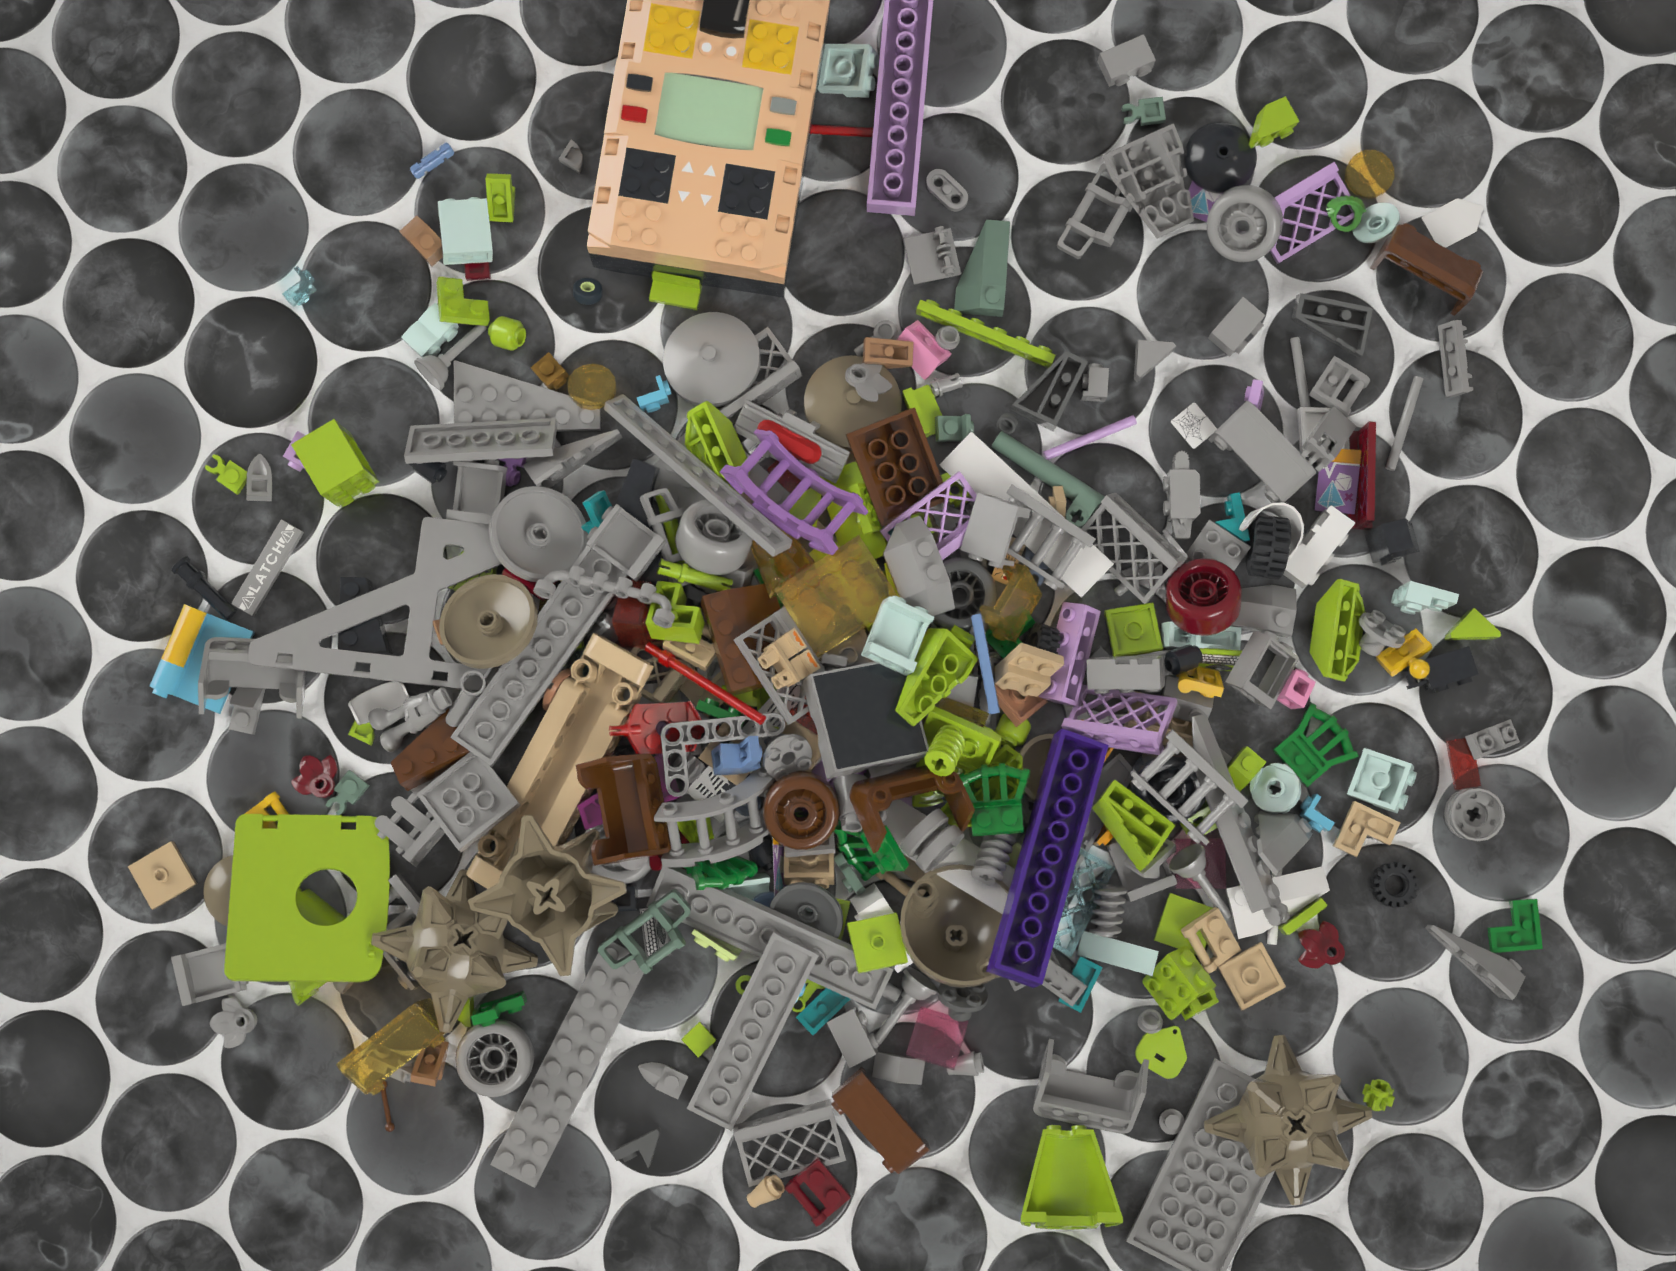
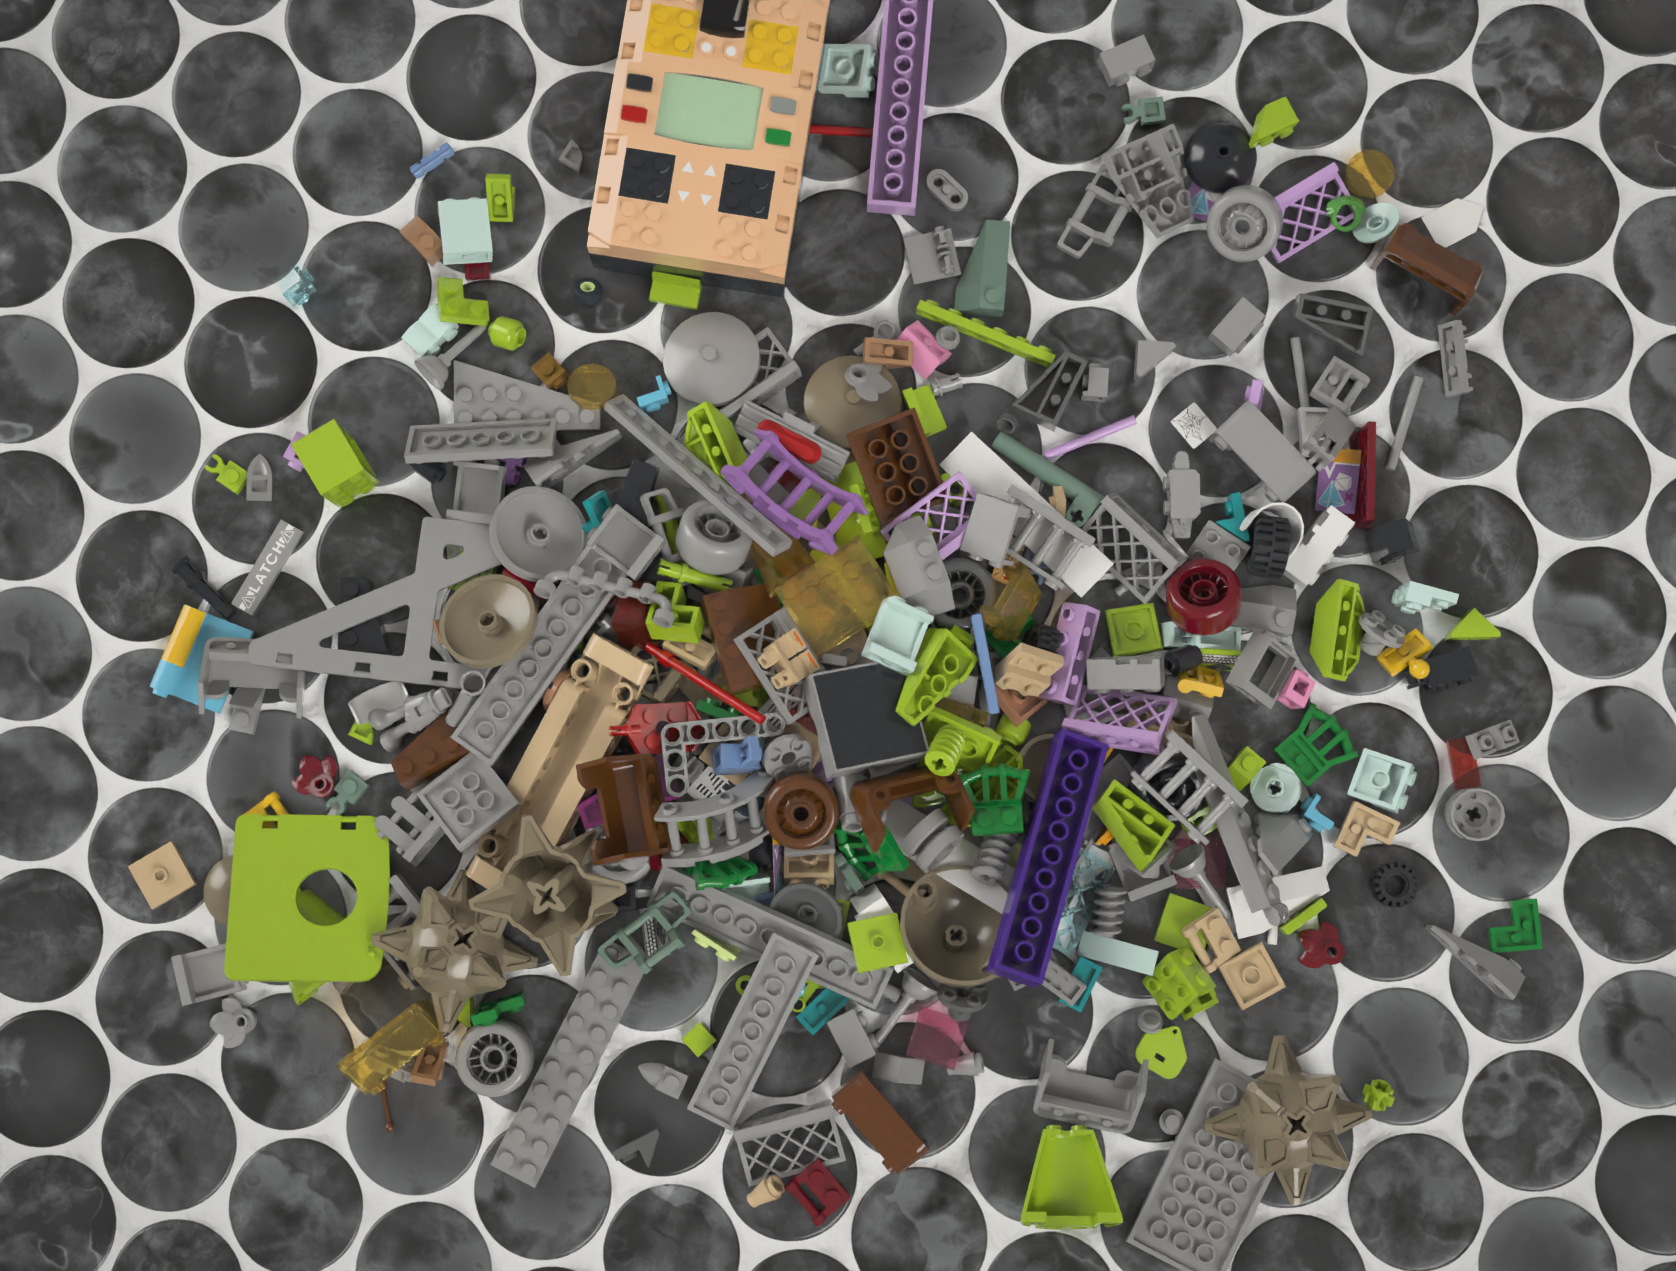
(953, 428): sand green bracket -> none

